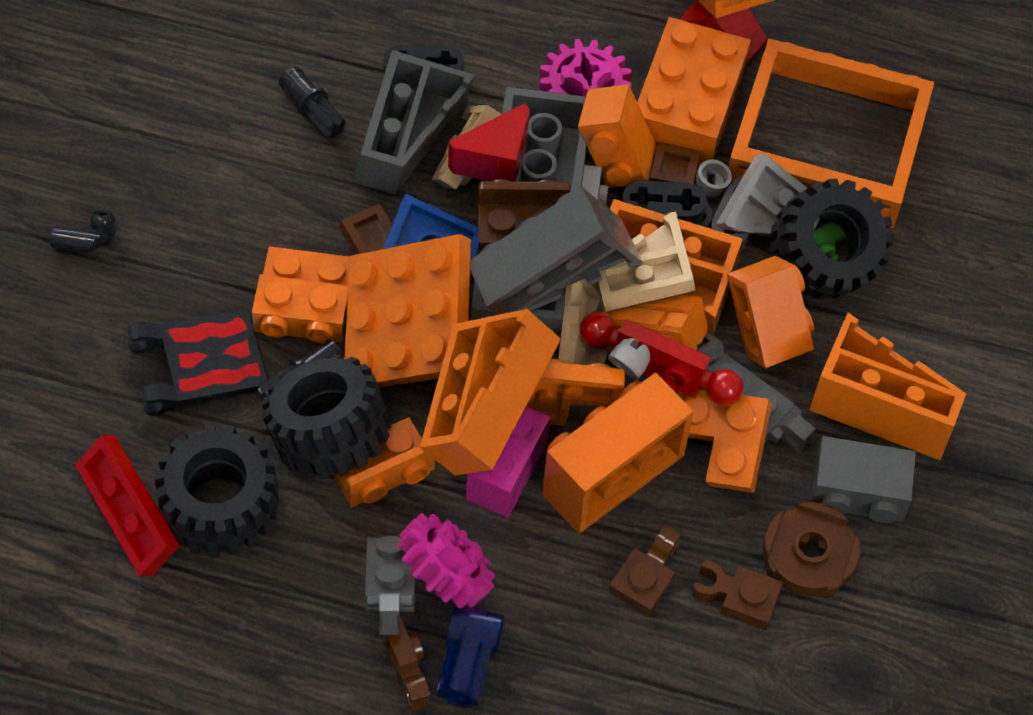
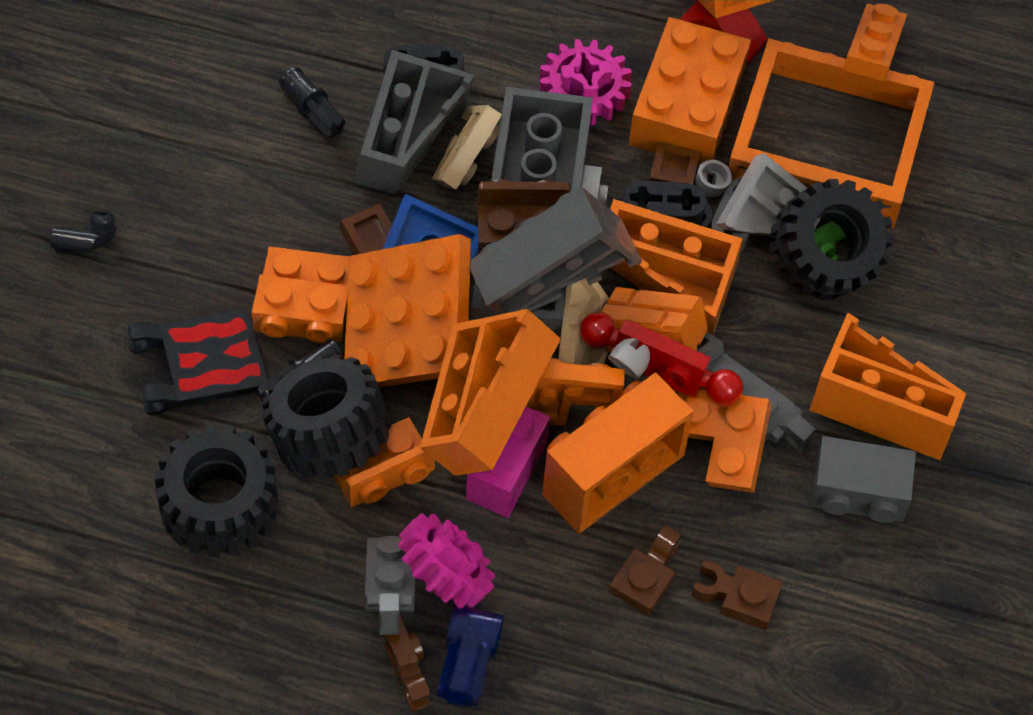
(127, 505): red plate -> none
(492, 148): red slope -> none
(617, 135): orange brick -> none
(661, 274): tan wing -> none
(771, 311): orange brick -> none
(807, 575): reddish brown plate -> none
(875, 41): none -> orange plate

